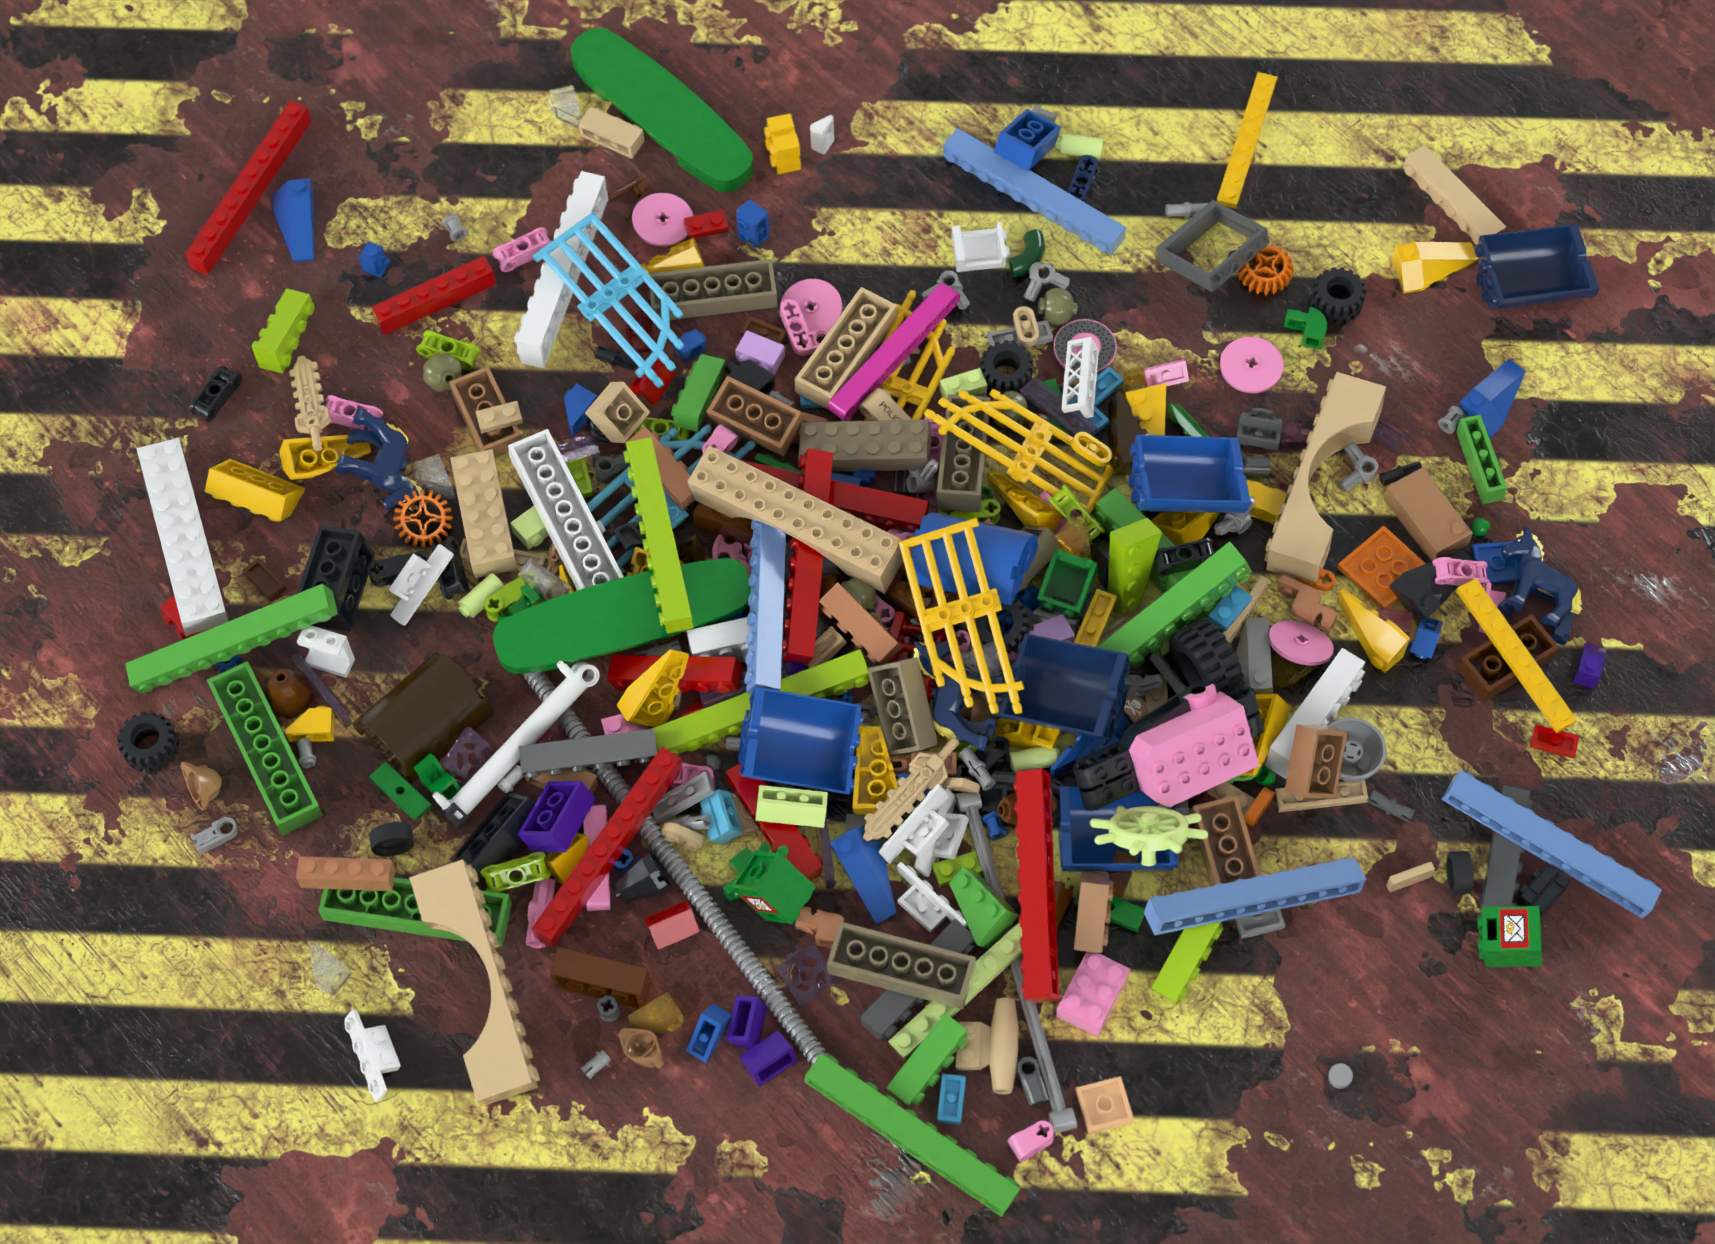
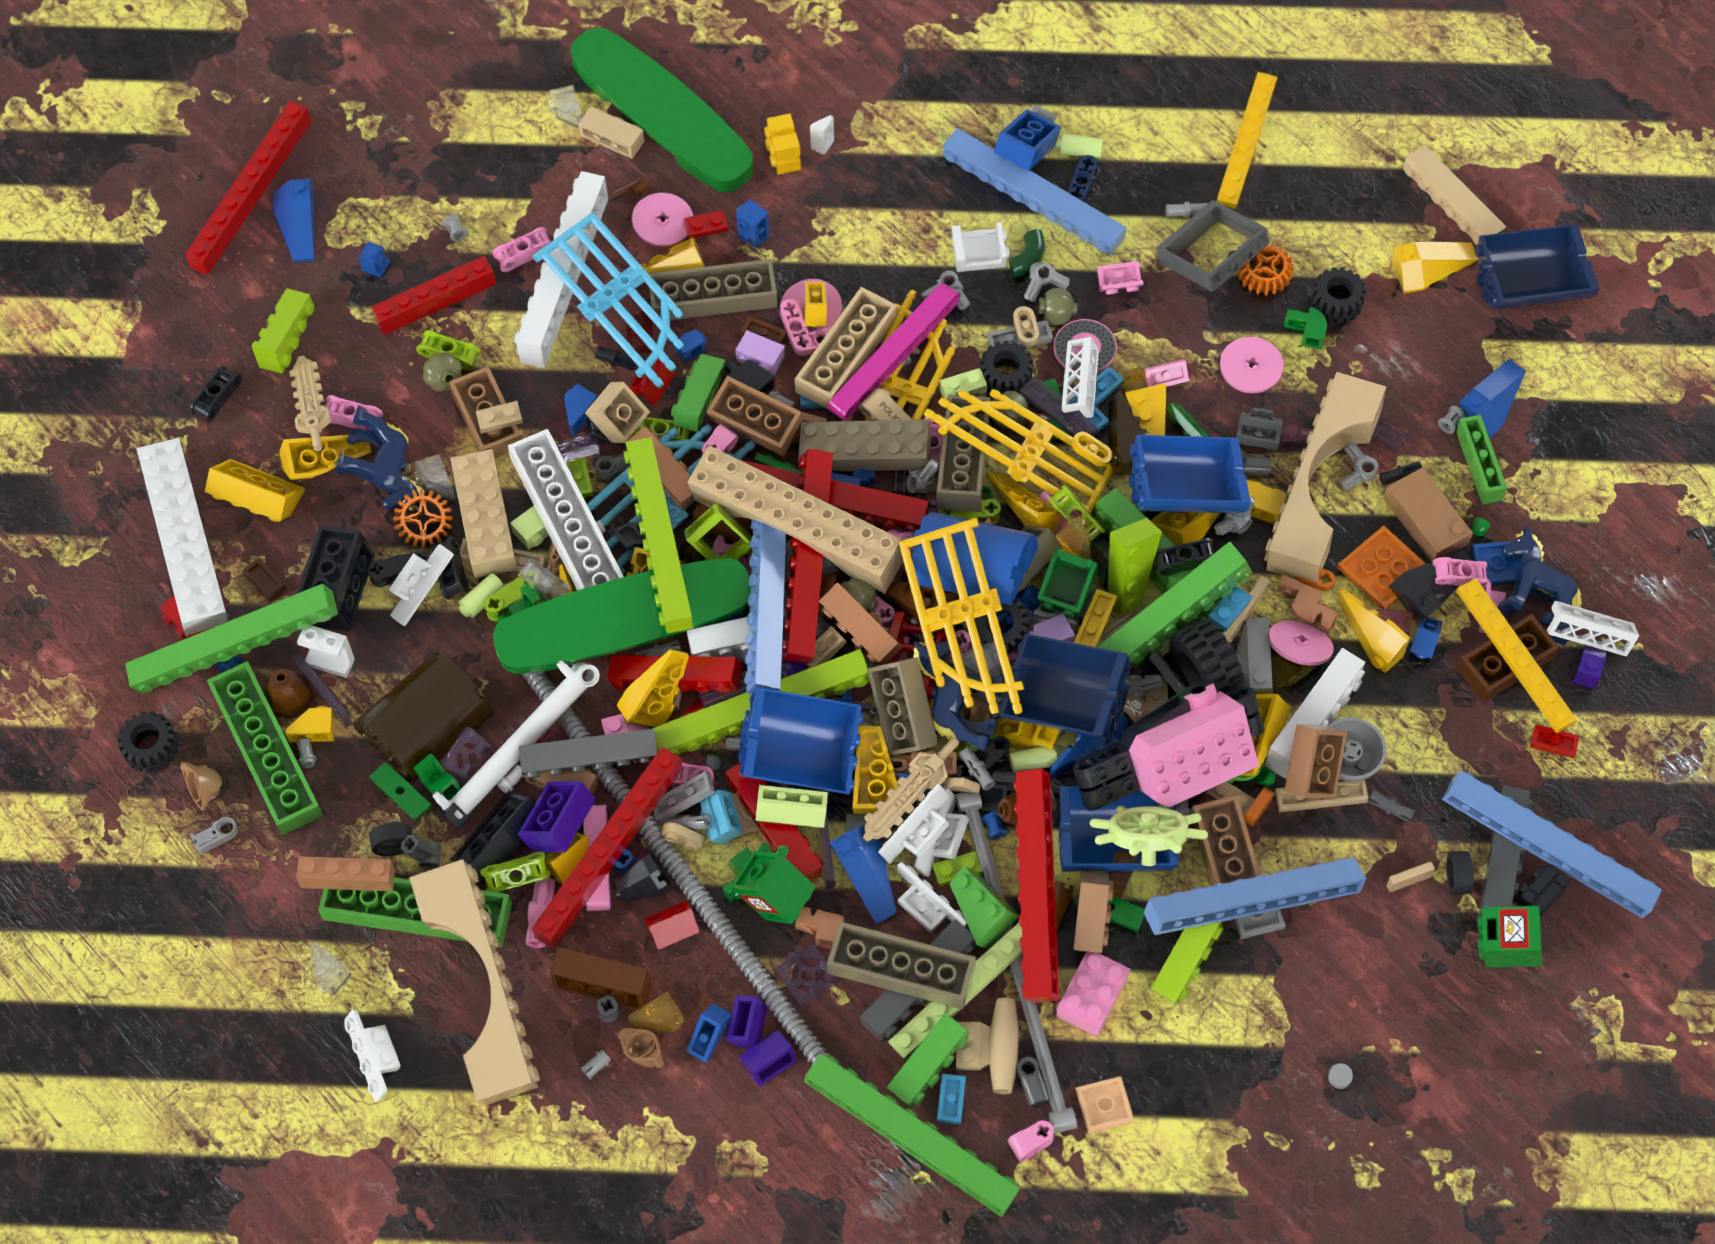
(426, 852): none -> dark grey piece
(708, 521): none -> lime window
(815, 304): none -> yellow slope
(1119, 276): none -> bright pink bracket
(1594, 621): none -> white fence

